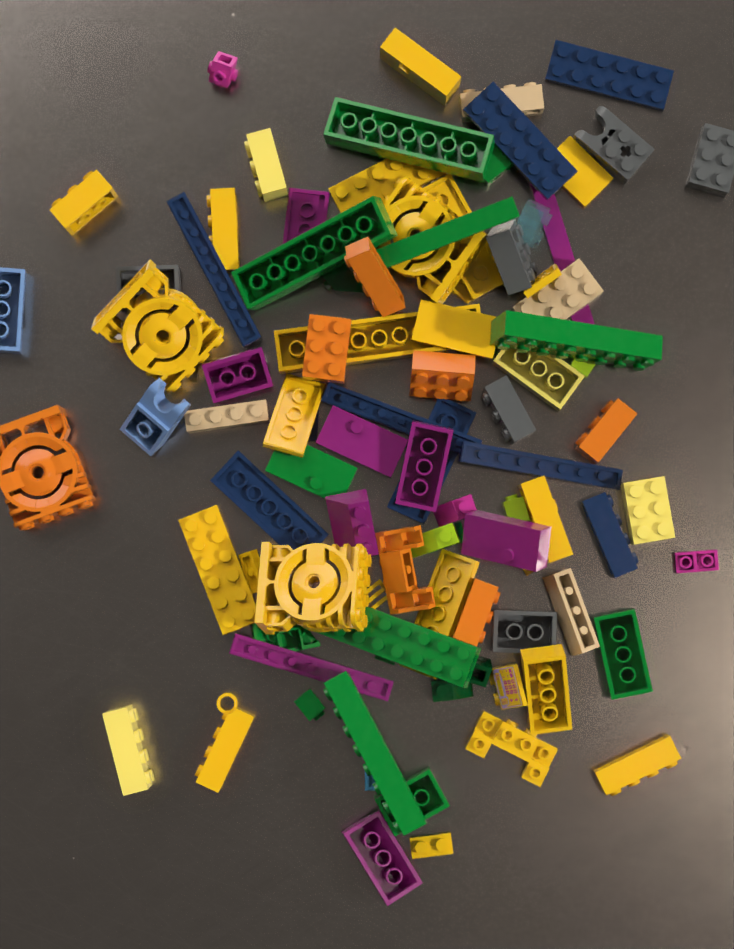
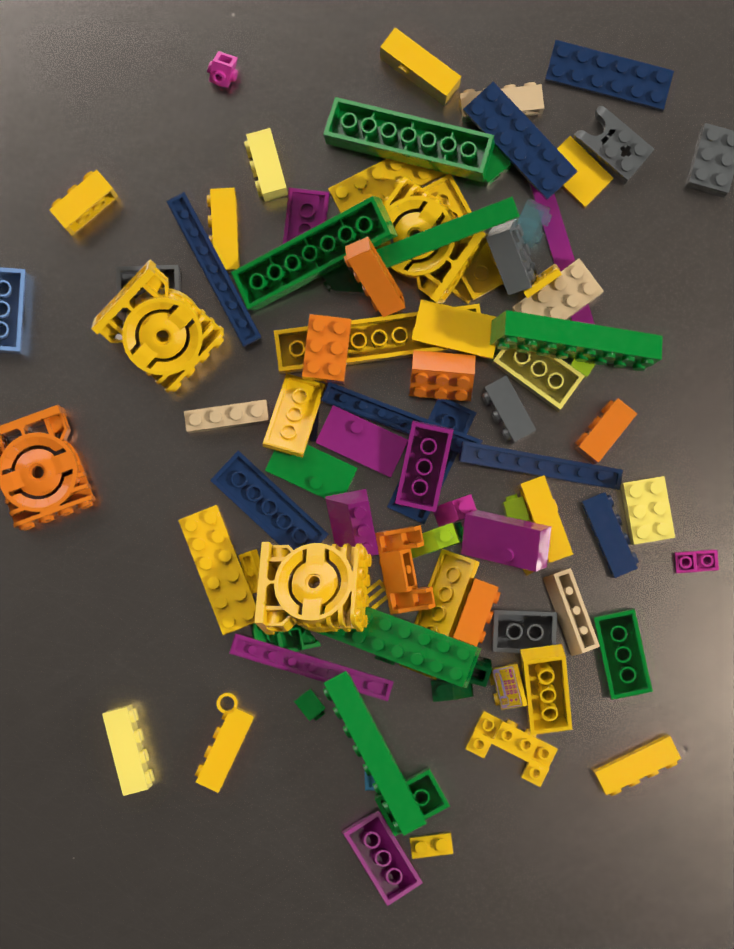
(153, 418): medium blue brick -> none
(237, 374): magenta slope -> none

